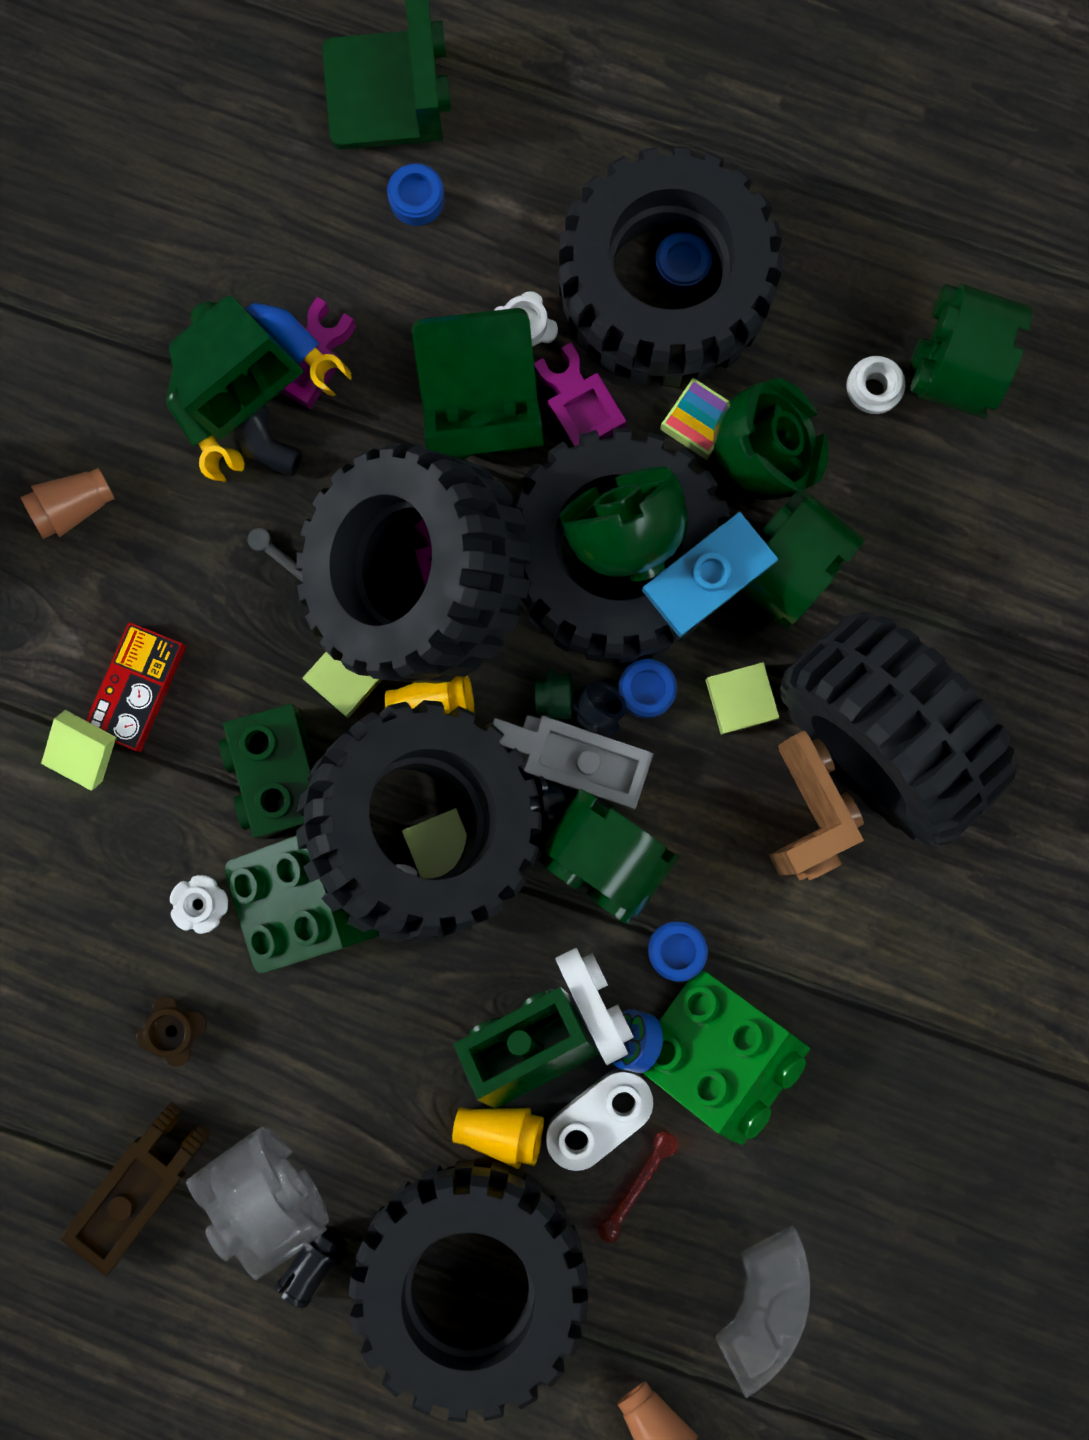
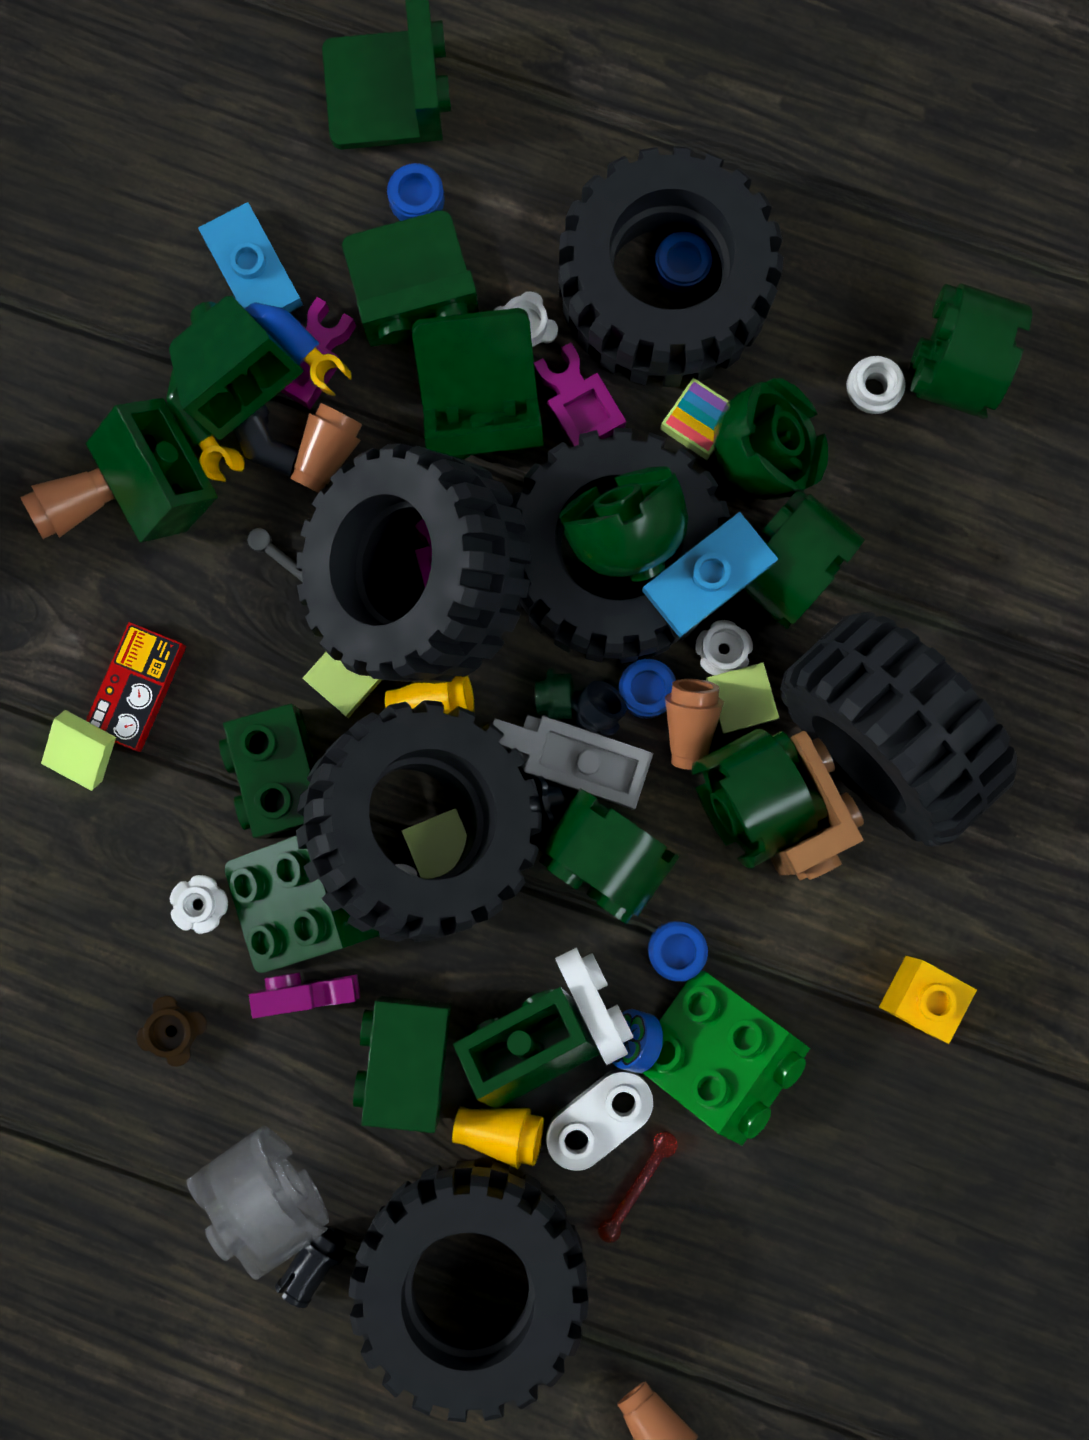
(131, 1194): dark brown hinge -> none
(151, 469): none -> dark green brick
(249, 260): none -> dark azure plate
(288, 994): none -> magenta plate
(324, 447): none -> nougat cone
(403, 1064): none -> dark green brick
(408, 275): none -> dark green bracket
(692, 719): none -> nougat cone
(726, 633): none -> white plate
(758, 795): none -> dark green brick
(772, 1312): clear tile -> none
(928, 998): none -> yellow brick

